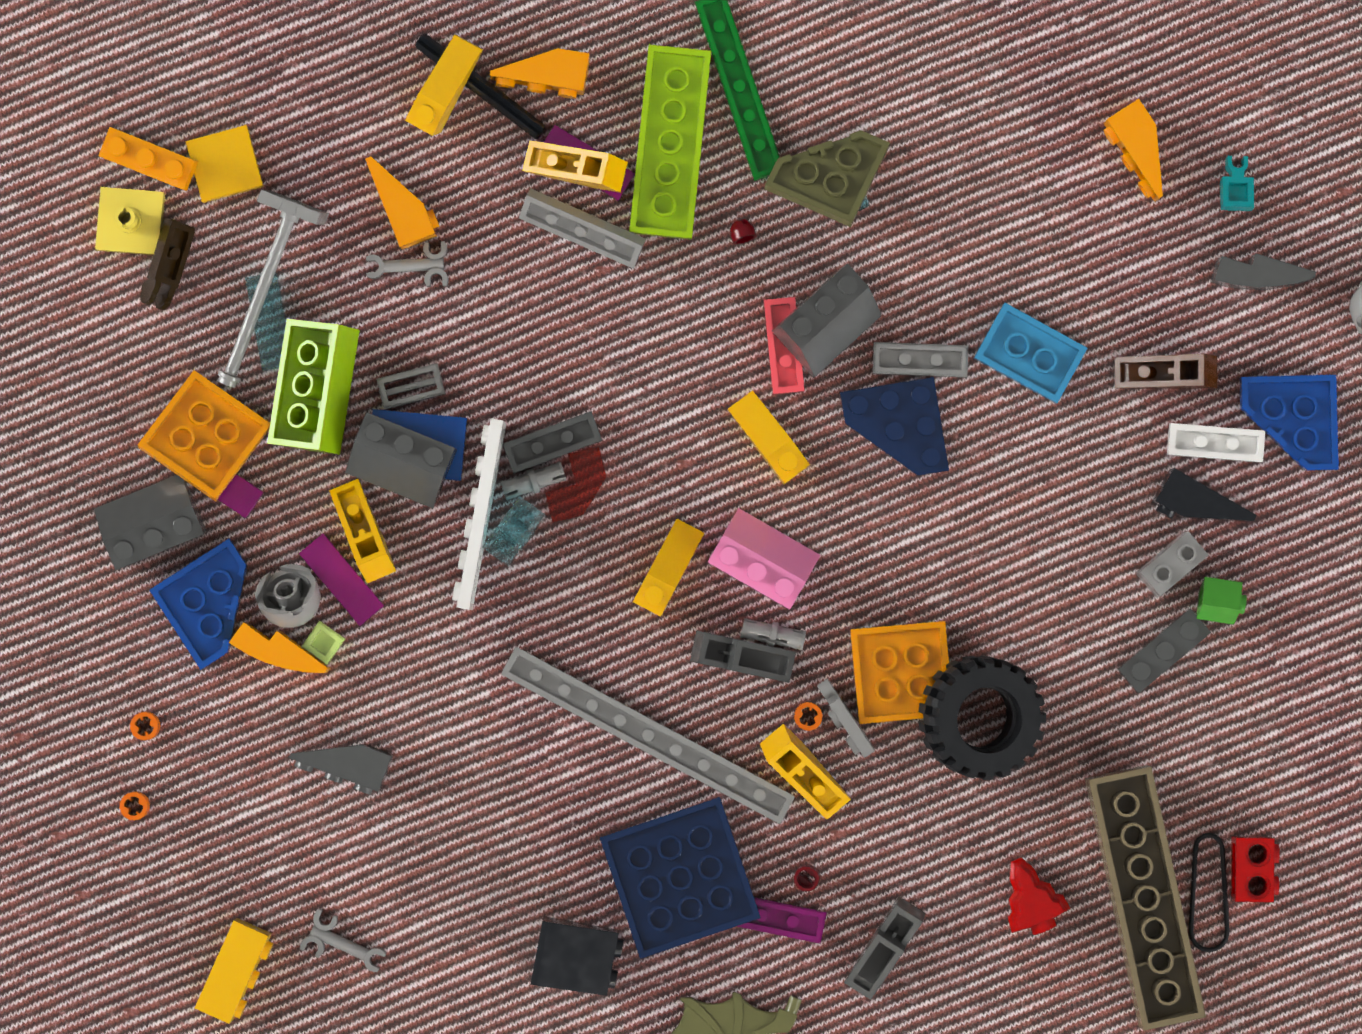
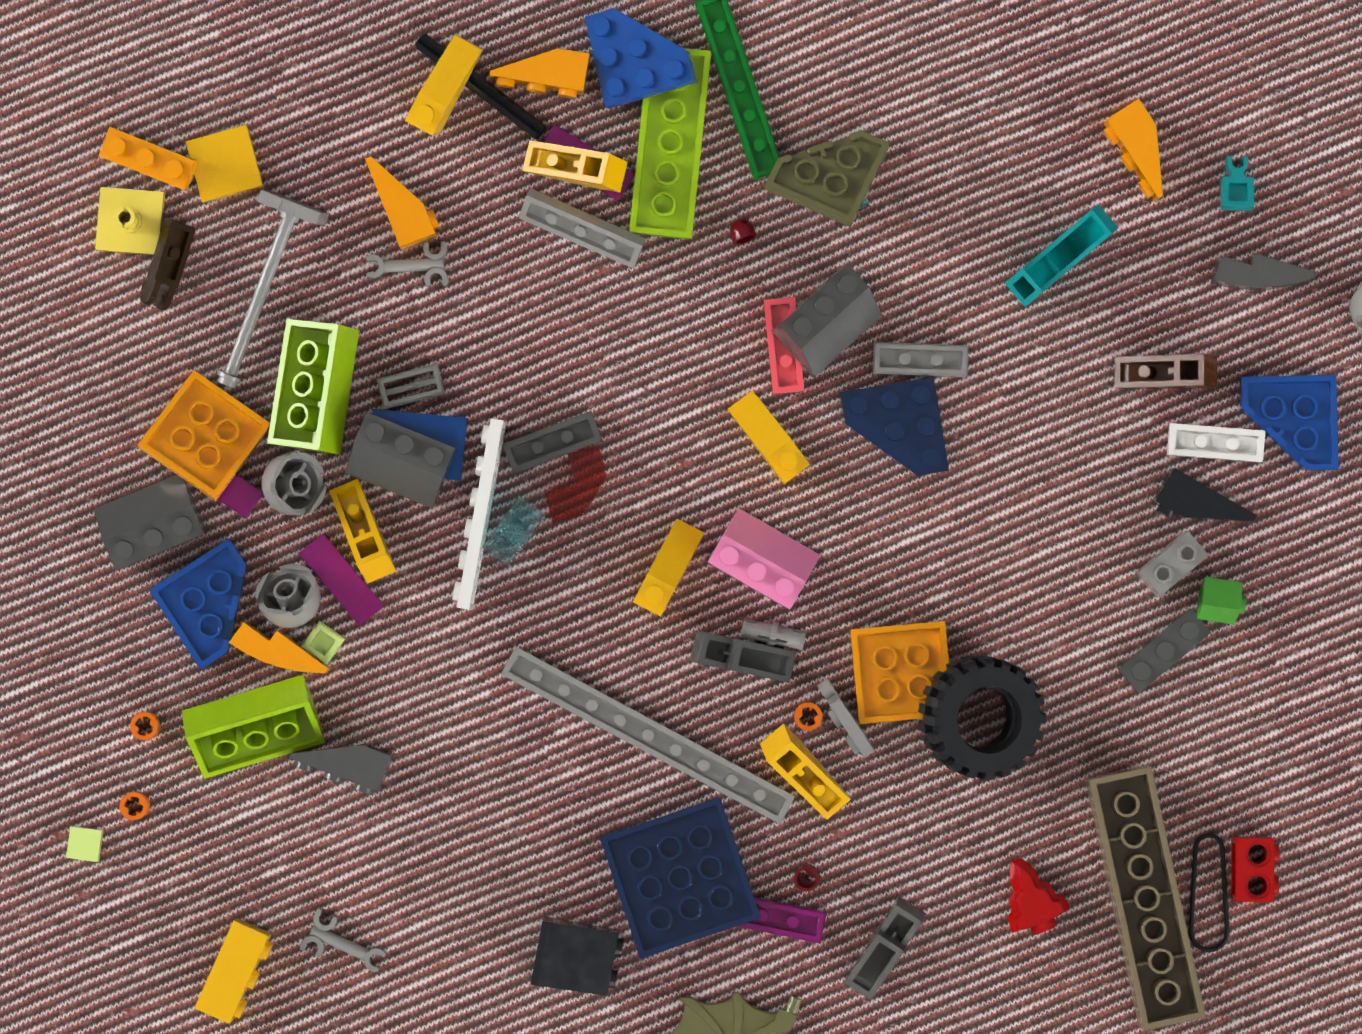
(84, 843): none -> yellowish green tile
(253, 726): none -> lime slope
(270, 323): clear light blue tile -> none
(294, 483): none -> light grey cylinder
(533, 480): light grey pin -> none
(634, 59): none -> blue plate
(1030, 353): dark azure plate -> none
(1061, 255): none -> teal arch

